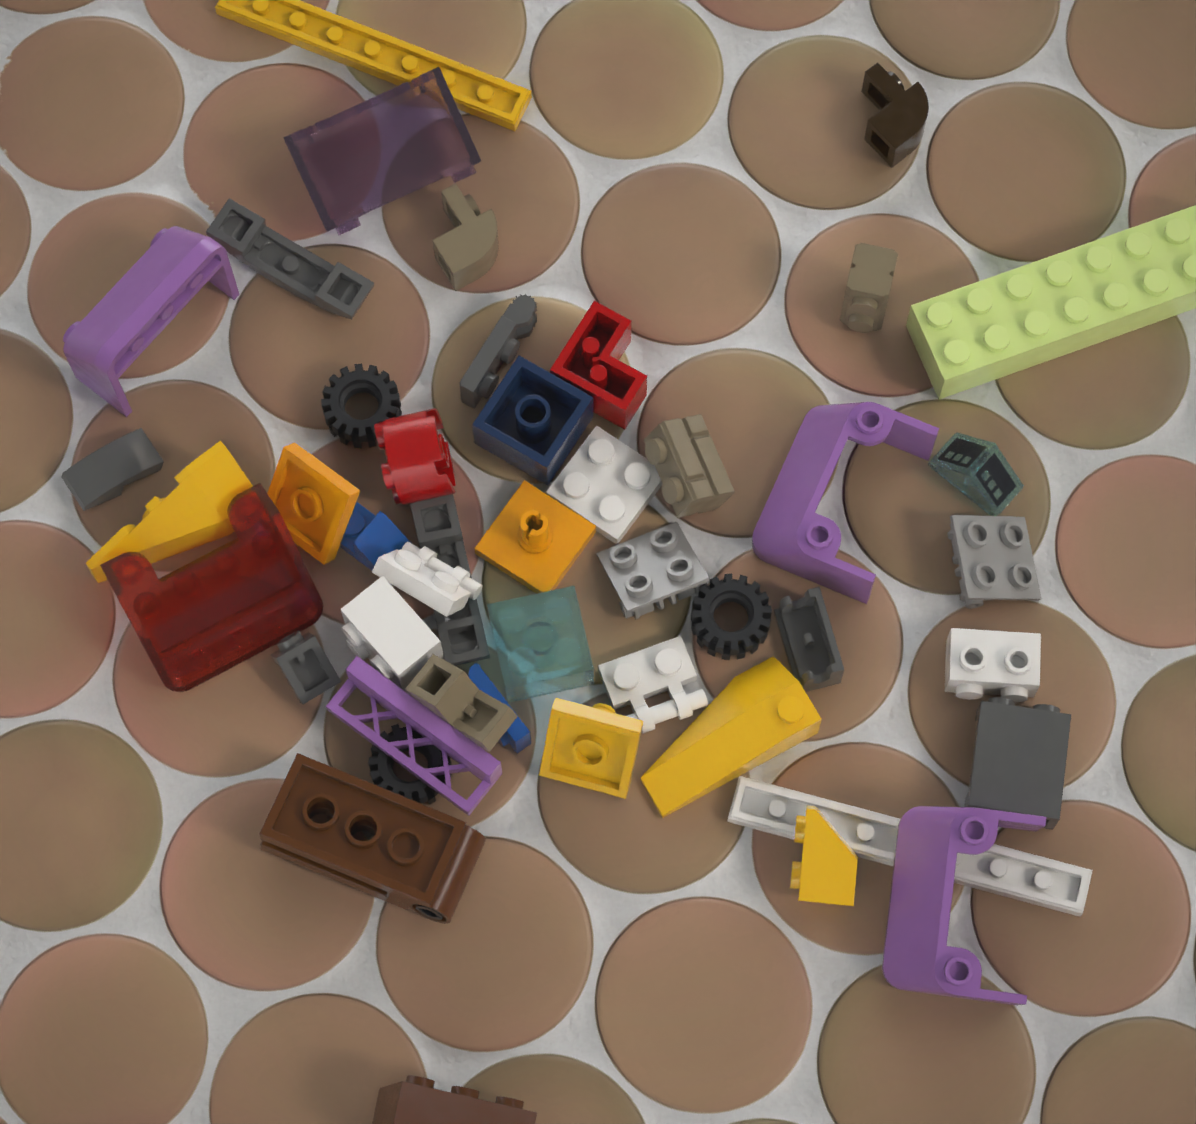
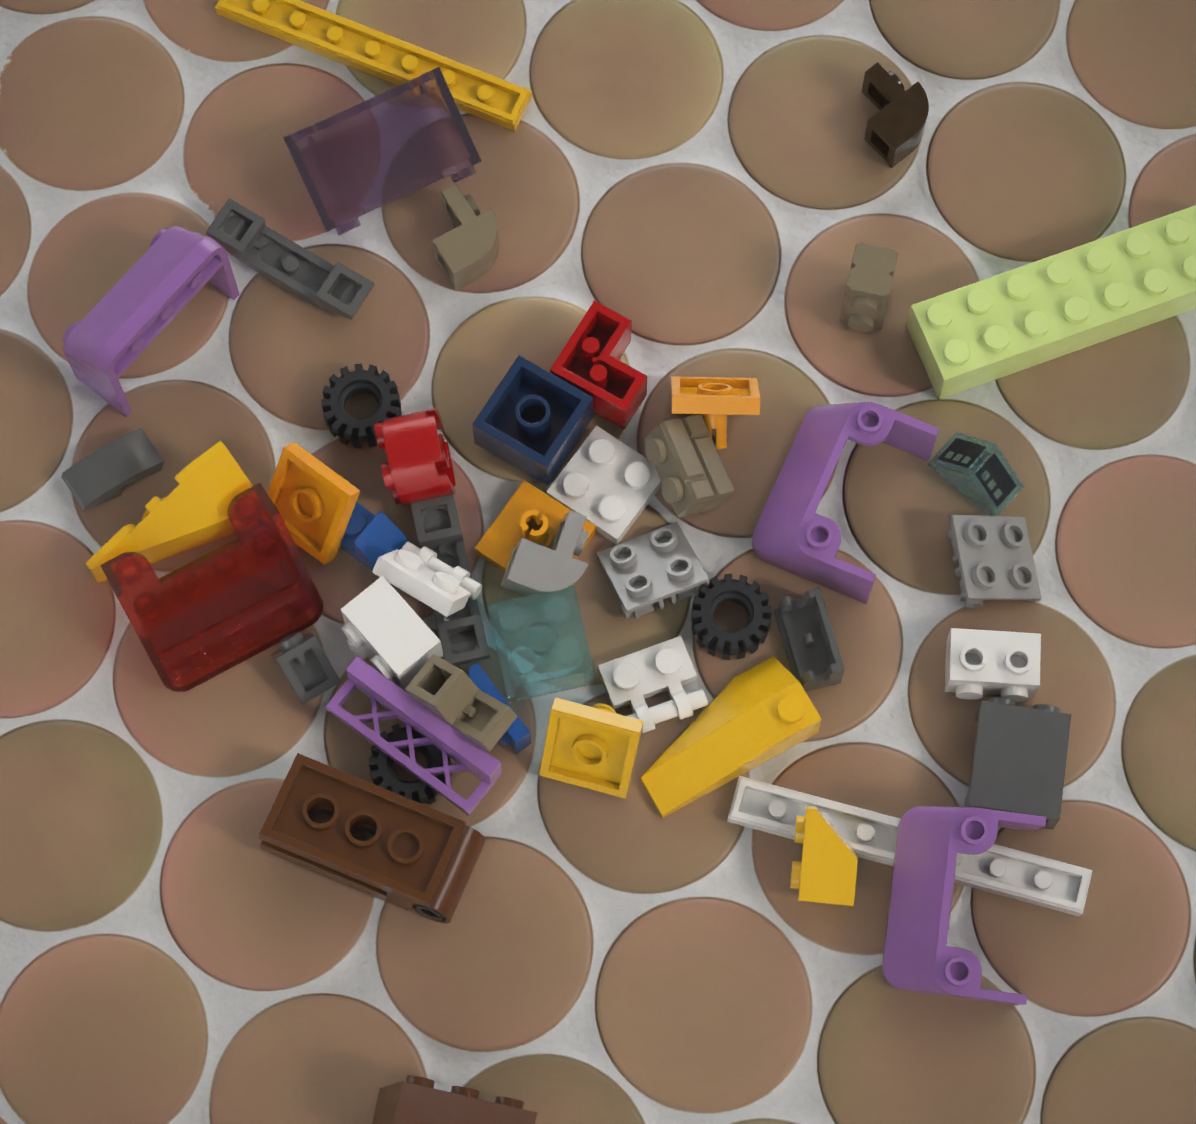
(498, 348): dark grey hinge -> none
(547, 570): none -> light grey brick
(715, 400): none -> light orange tile

